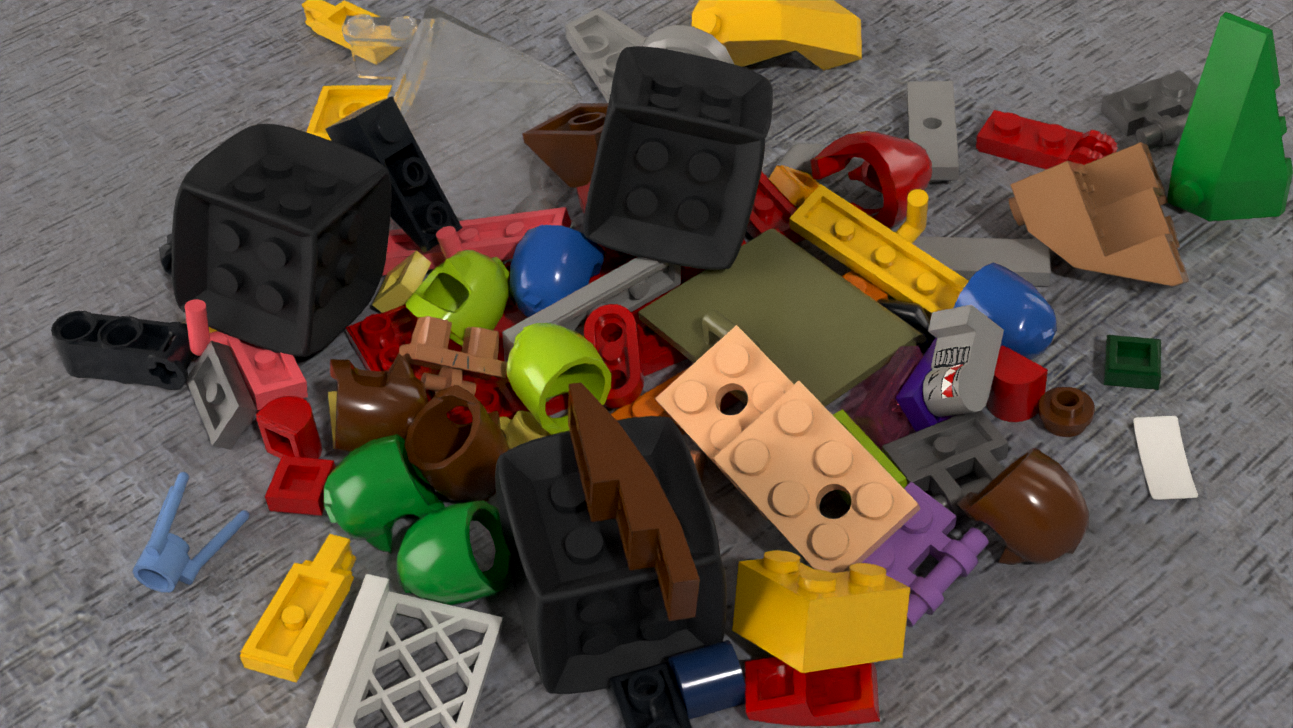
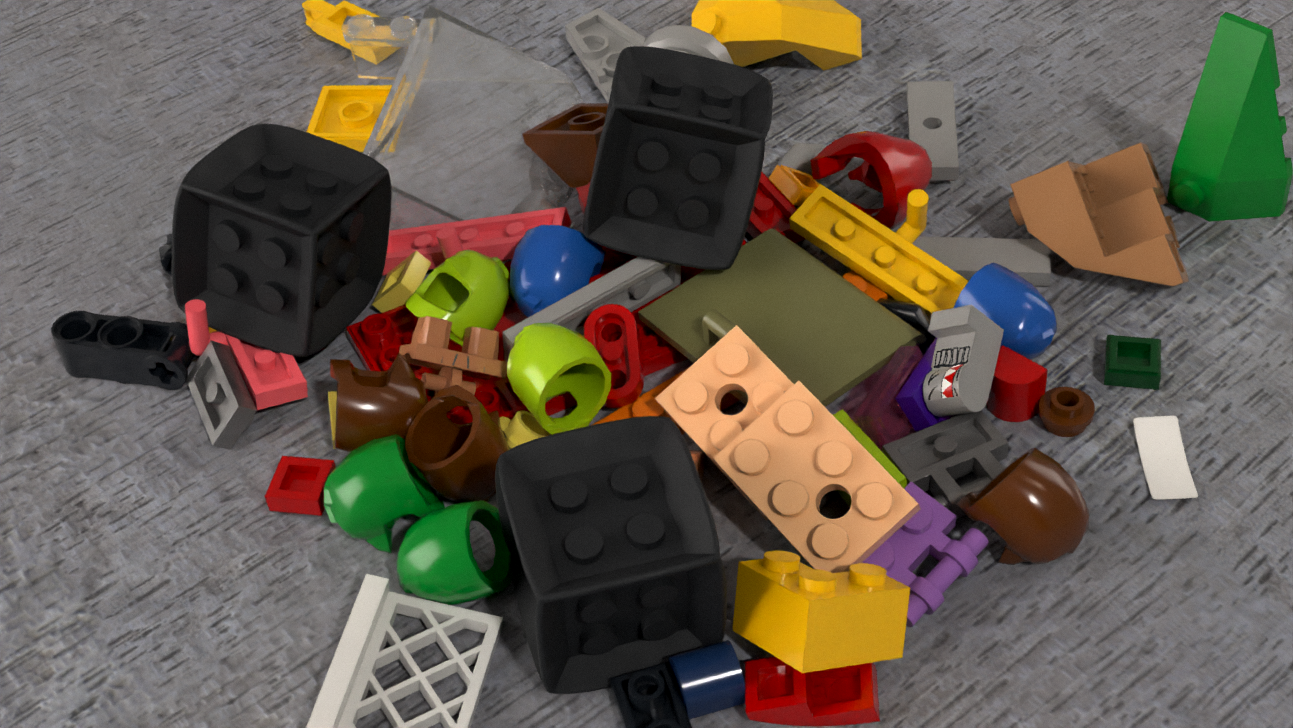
(165, 555): medium blue plant -> none
(289, 428): red brick -> none
(301, 612): yellow hinge -> none
(417, 198): black slope -> none
(625, 488): reddish brown slope -> none
(1039, 142): red hinge -> none
(1152, 109): flat silver plate -> none

